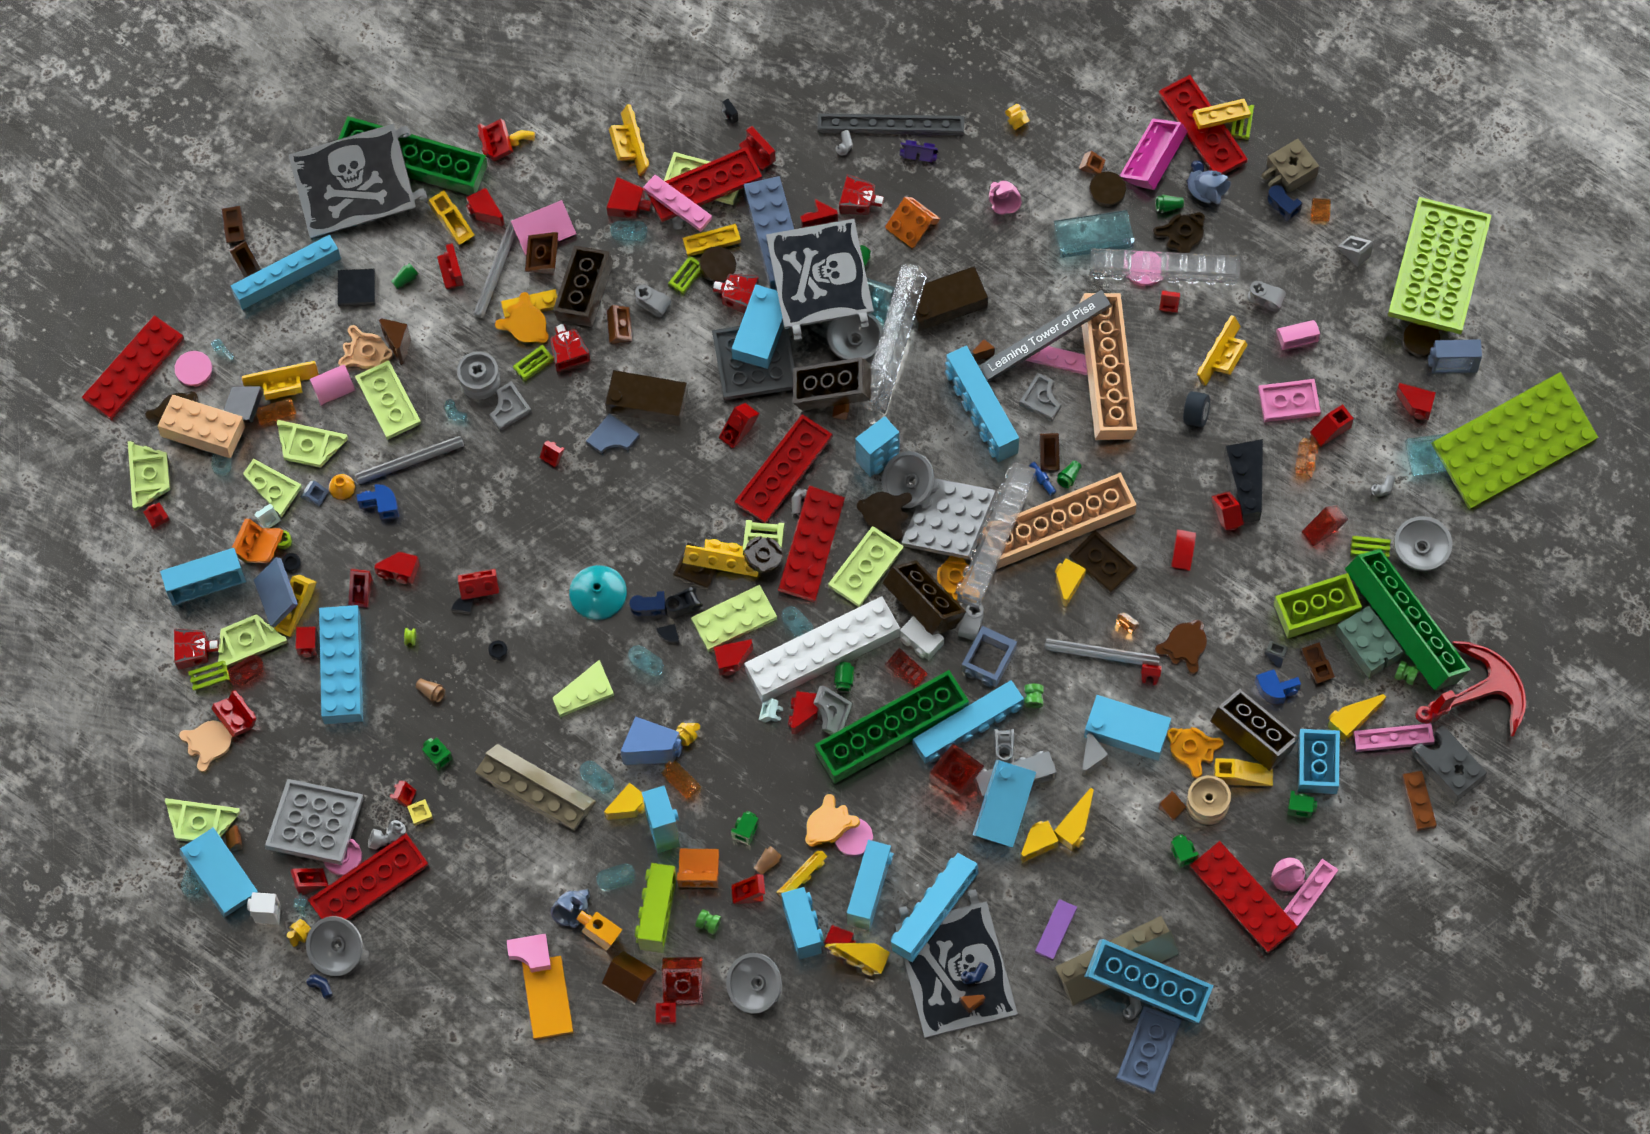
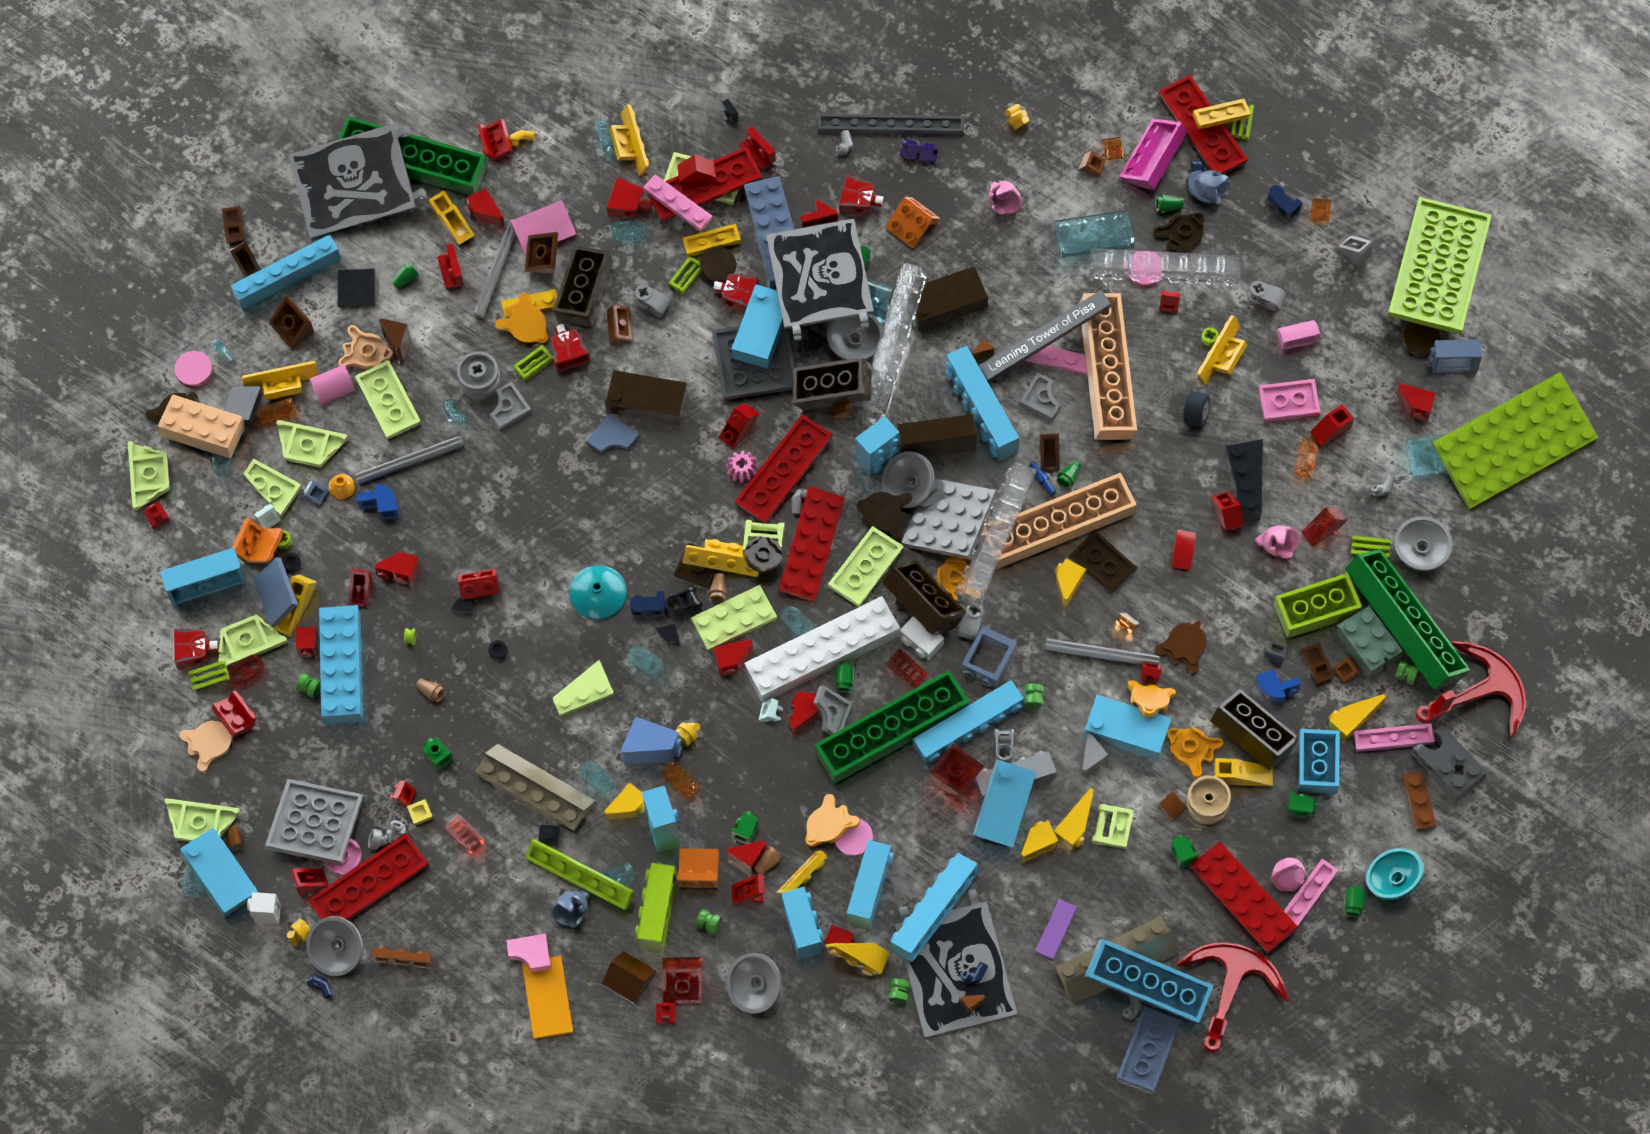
(132, 367): red plate -> none
(291, 323): none -> reddish brown slope
(300, 902): clear light blue plate -> none
(308, 685): none -> bright green wheel
(402, 957): none -> dark orange plate
(474, 844): none -> clear red slope
(549, 835): none -> black plate
(551, 453): red tile -> none
(579, 874): none -> lime plate
(601, 128): none -> clear light blue plate
(605, 934): light orange torso -> none
(696, 169): none -> red slope
(718, 589): none -> medium nougat cone
(741, 473): none -> bright pink gear
(747, 854): none -> red slope
(898, 991): none -> bright green wheel
(938, 436): none -> dark brown brick
(1107, 189): dark brown tile -> none
(1112, 148): none -> clear orange slope
(1119, 826): none -> yellowish green plate
(1150, 697): none -> light orange tile
(1206, 341): none -> lime bush
(1238, 962): none -> piece
(1279, 541): none -> bright pink helmet
(1291, 166): dark tan hinge -> none
(1347, 669): none -> dark orange slope
(1354, 901): none -> green brick
(1395, 874): none -> teal dish

